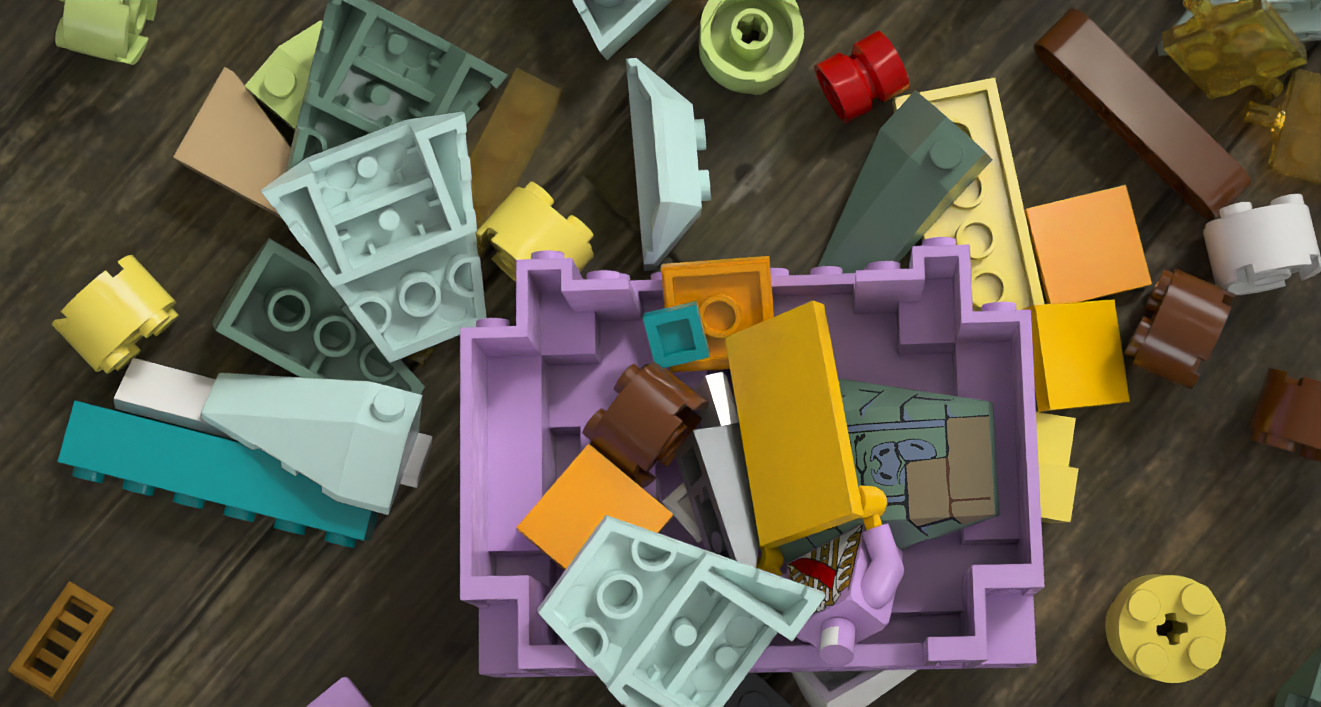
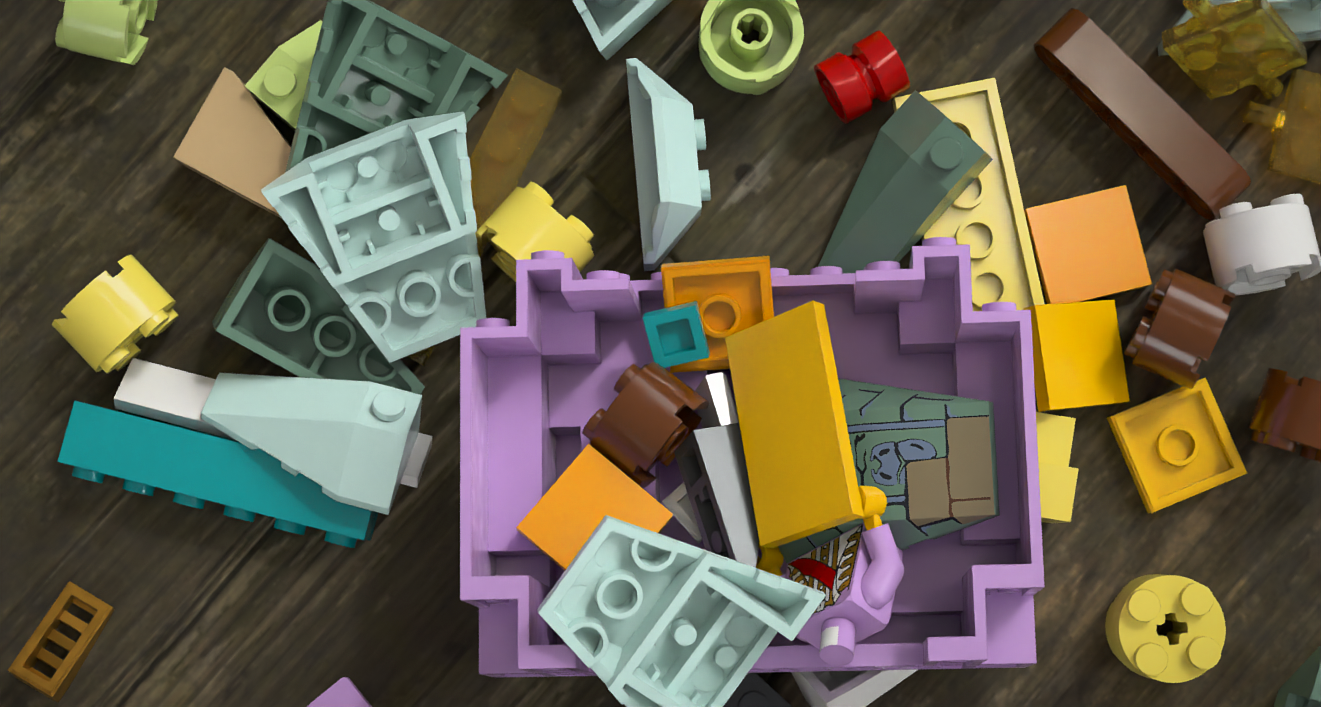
(1176, 446): none -> yellow tile

